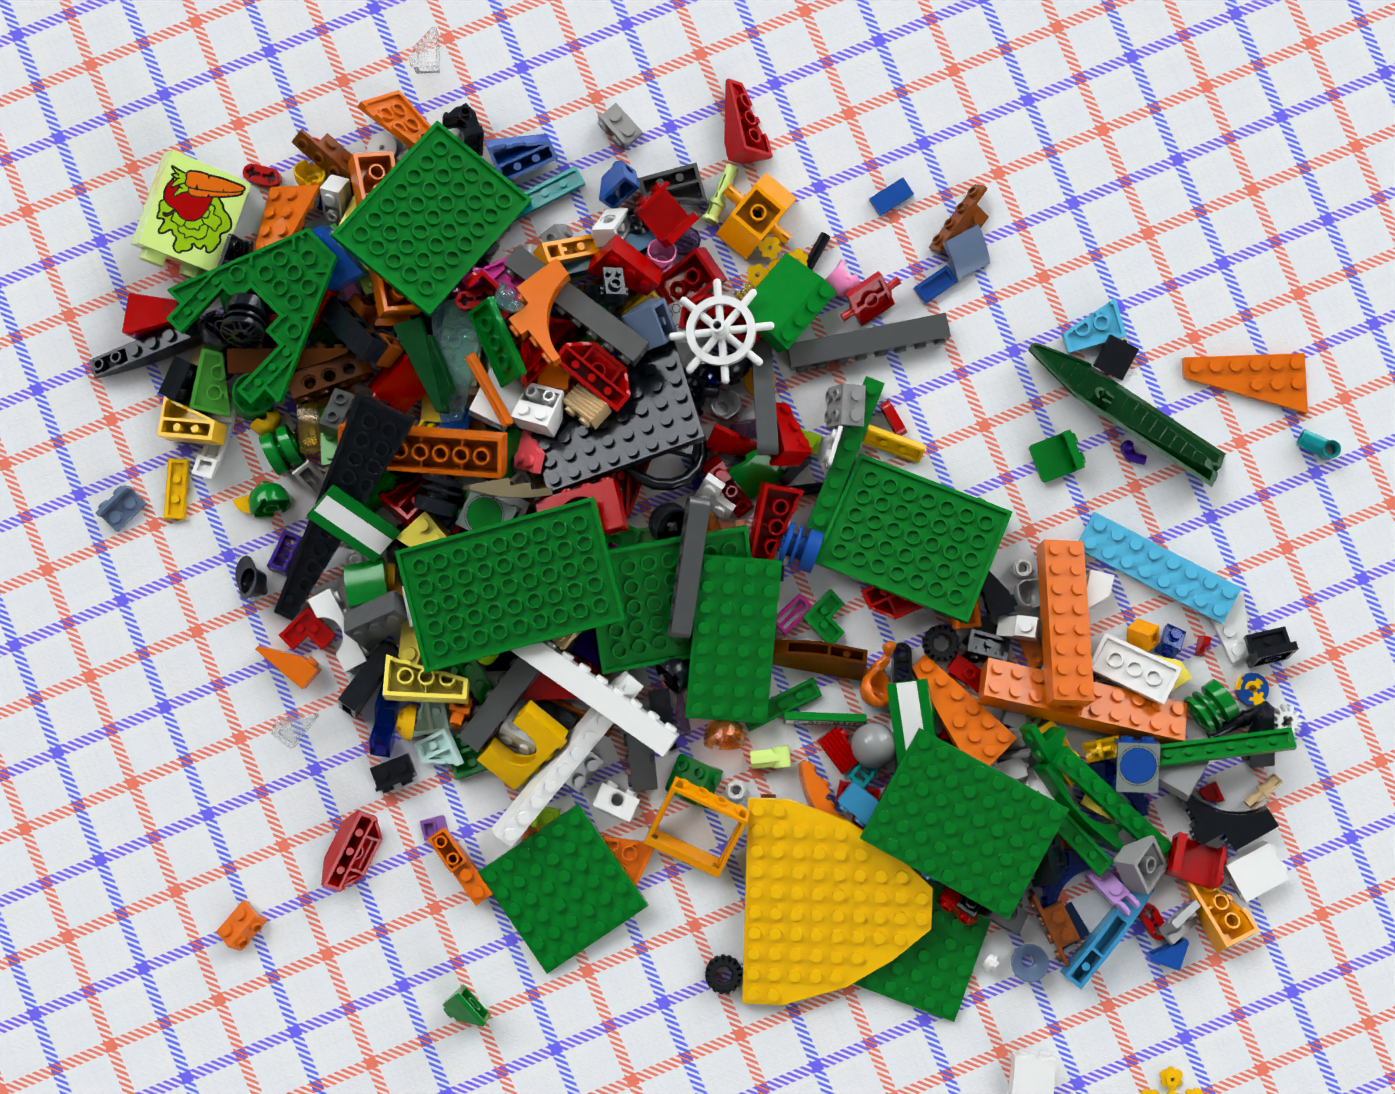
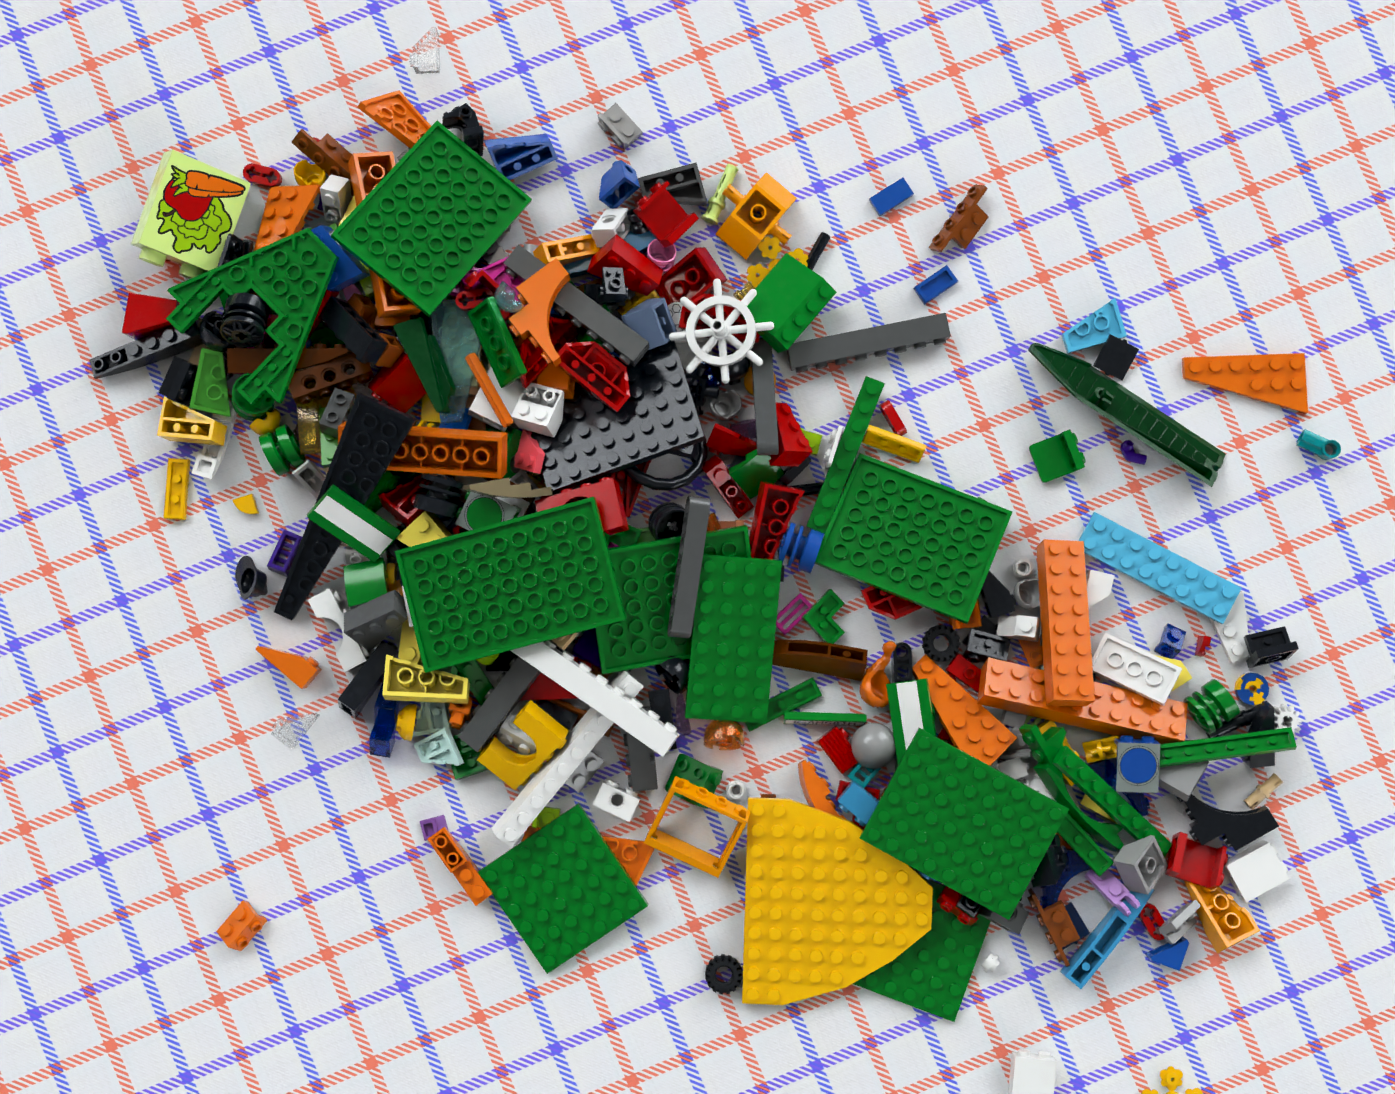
(121, 507): sand blue bracket -> none
(267, 499): green cylinder -> none
(307, 626): red plate -> none
(351, 851): red wedge -> none
(382, 143): white piece -> none
(393, 772): black bracket -> none
(466, 1007): green slope -> none
(553, 189): teal plate -> none
(556, 232): light grey bracket -> none
(586, 406): tan brick -> none
(687, 242): clear purple hair -> none
(711, 488): white plate -> none
(742, 133): red wedge -> none
(775, 757): yellowish green piece -> none
(841, 280): bright pink helmet -> none
(845, 405): light grey bracket -> none
(870, 298): red plate -> none
(967, 252): sand blue slope -> none
(1037, 969): sand blue piece -> none
(1143, 634): light orange panel -> none
(1211, 792): red tile -> none

